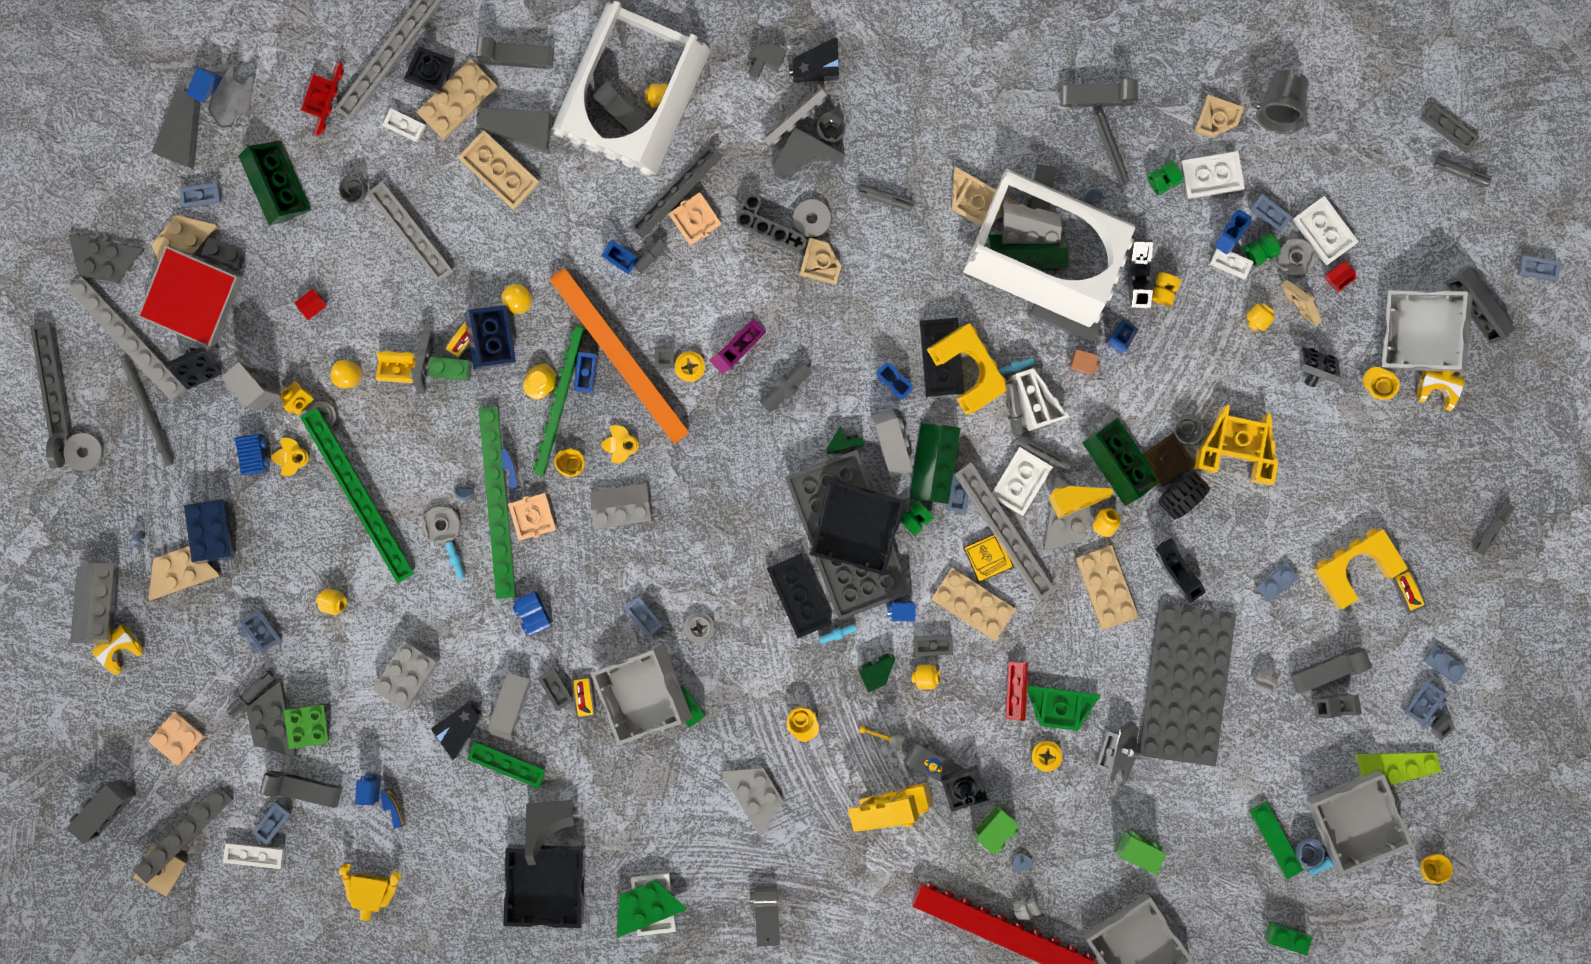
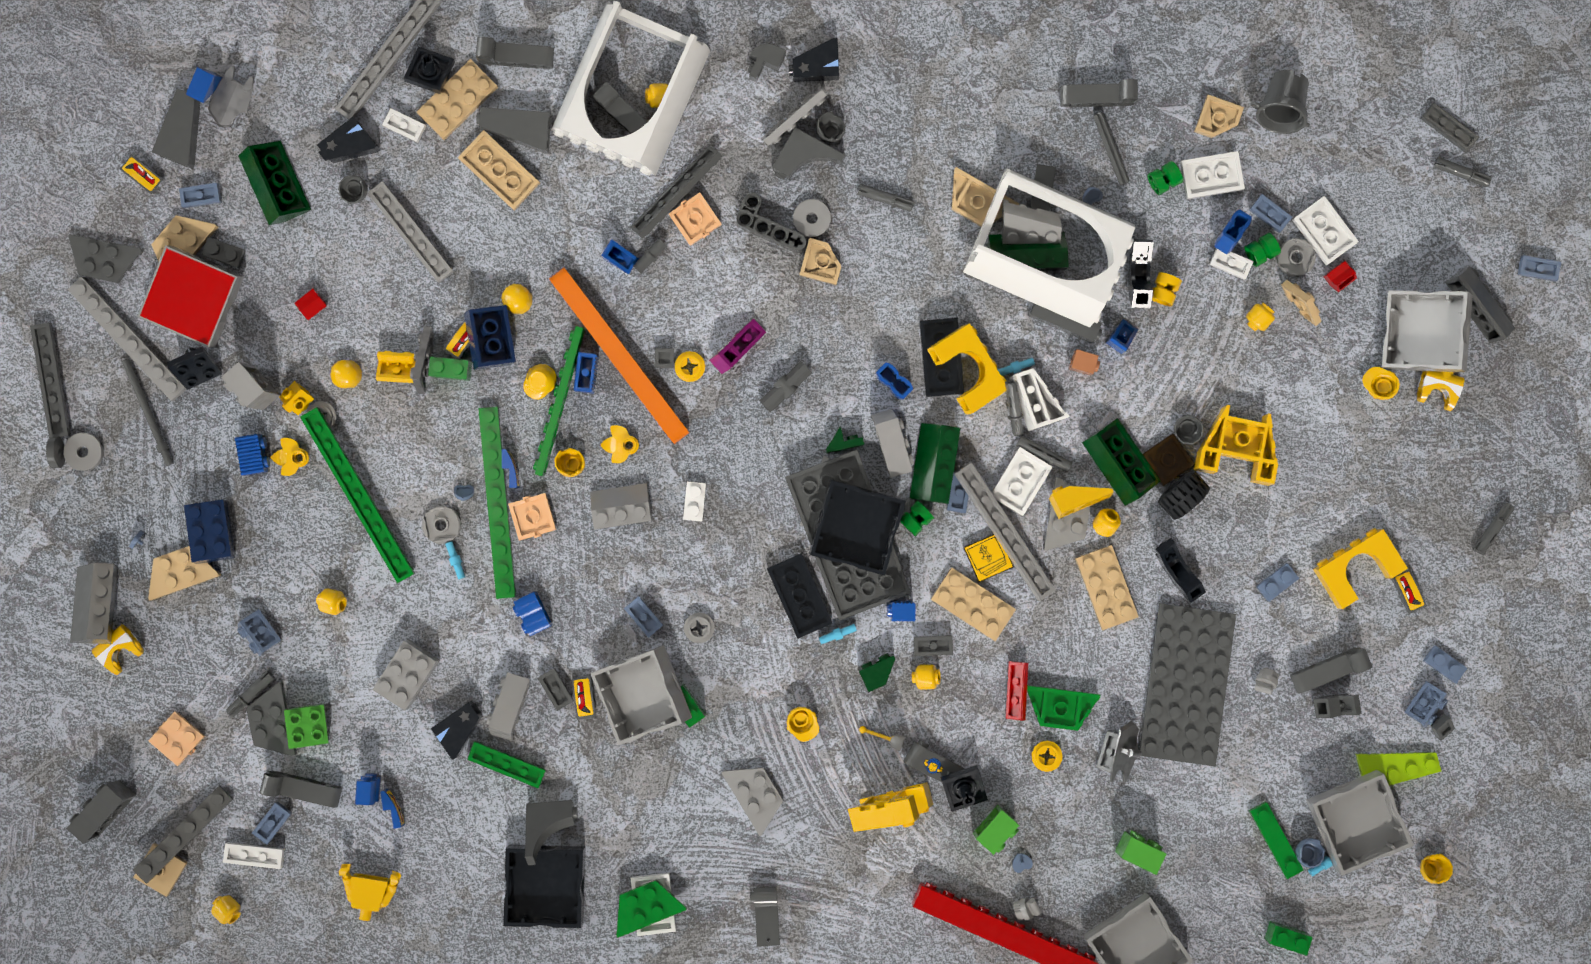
(141, 174): none -> slope
(226, 909): none -> yellow head
(319, 96): red bracket -> none
(347, 143): none -> black slope
(694, 501): none -> white plate
(1318, 366): black plate -> none

